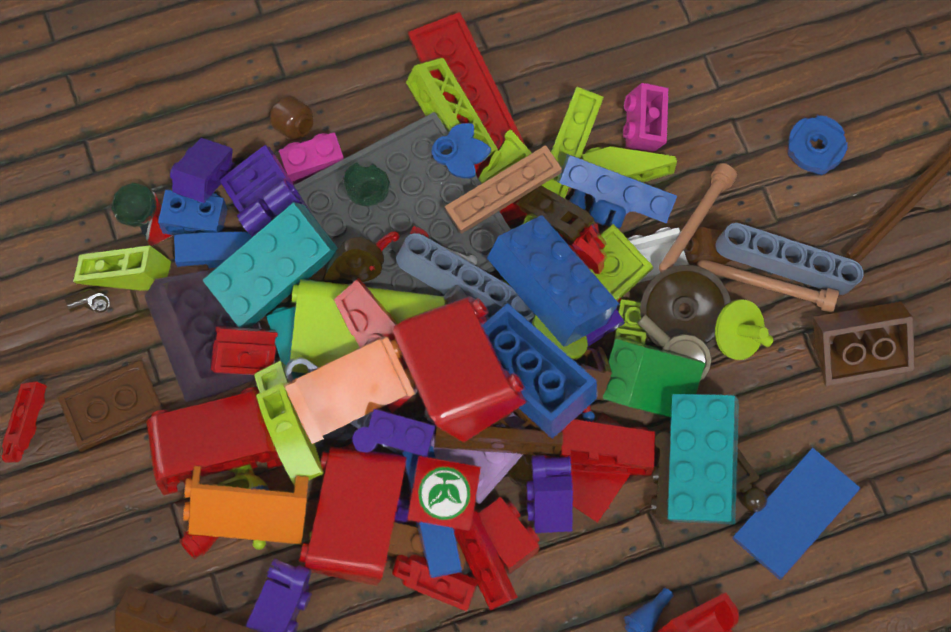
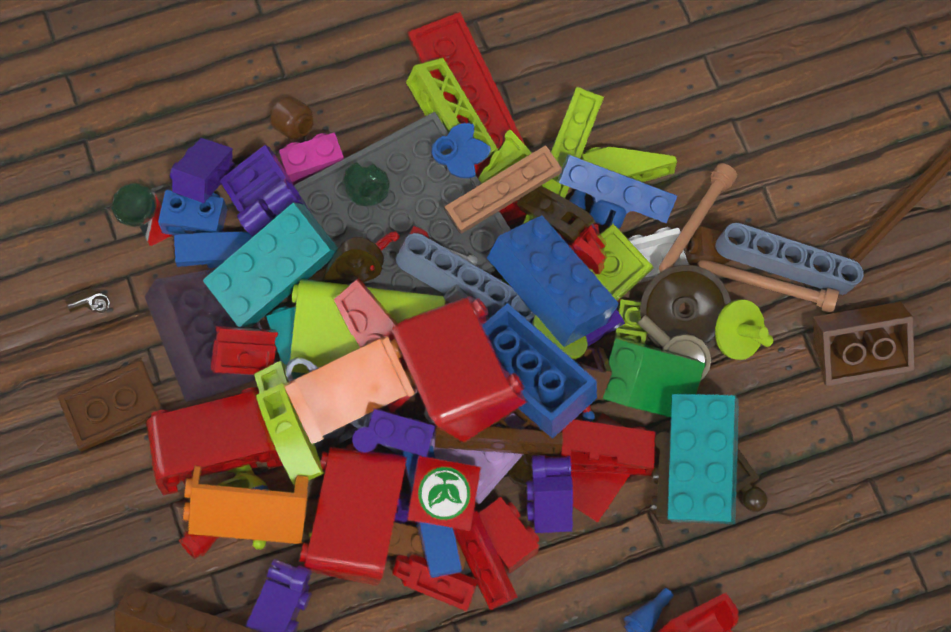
(23, 421): red hinge -> none
(122, 268): lime slope -> none
(646, 118): dark pink brick -> none
(796, 513): blue tile -> none
(813, 159): blue plate -> none

